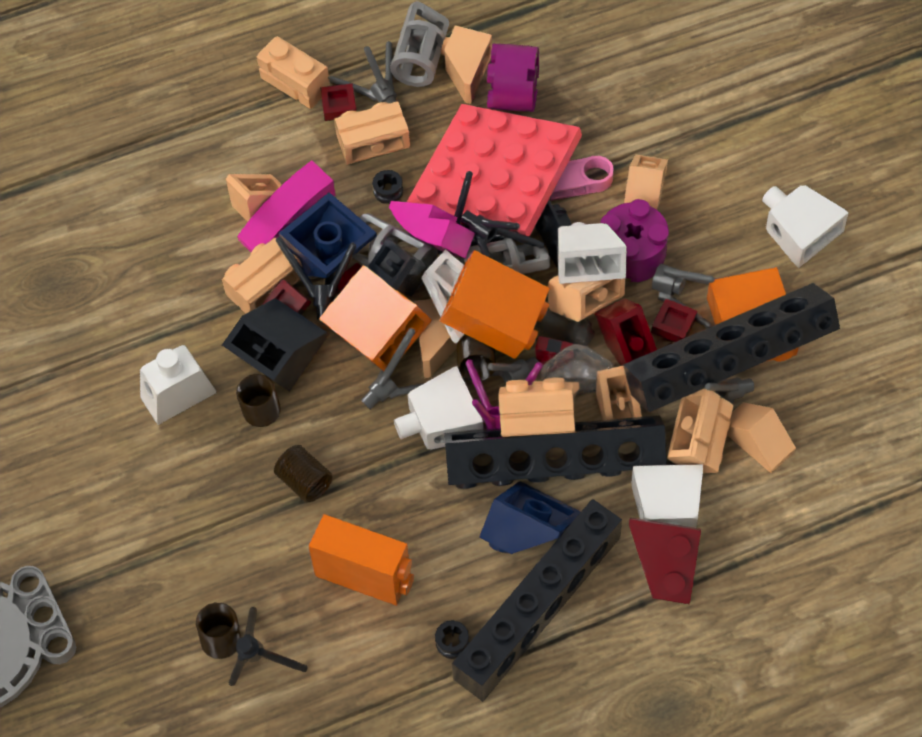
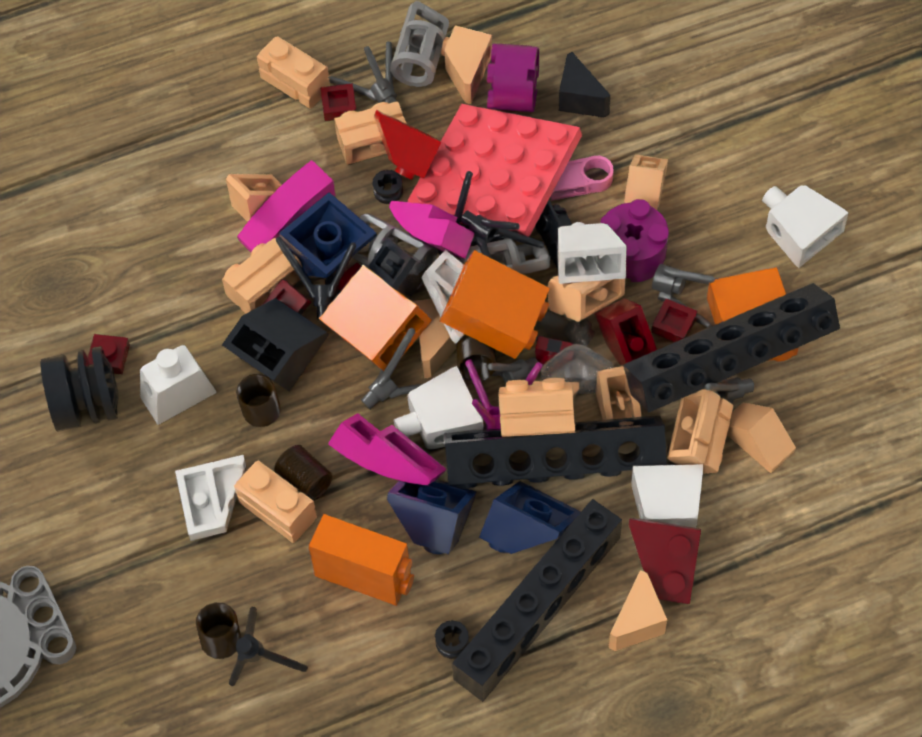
(79, 388): none -> black wheel
(115, 350): none -> dark red plate
(209, 495): none -> white wing
(275, 501): none -> light nougat brick
(385, 452): none -> dark pink slope
(406, 146): none -> red slope
(432, 513): none -> dark blue slope
(582, 91): none -> black slope
(640, 616): none -> light nougat slope

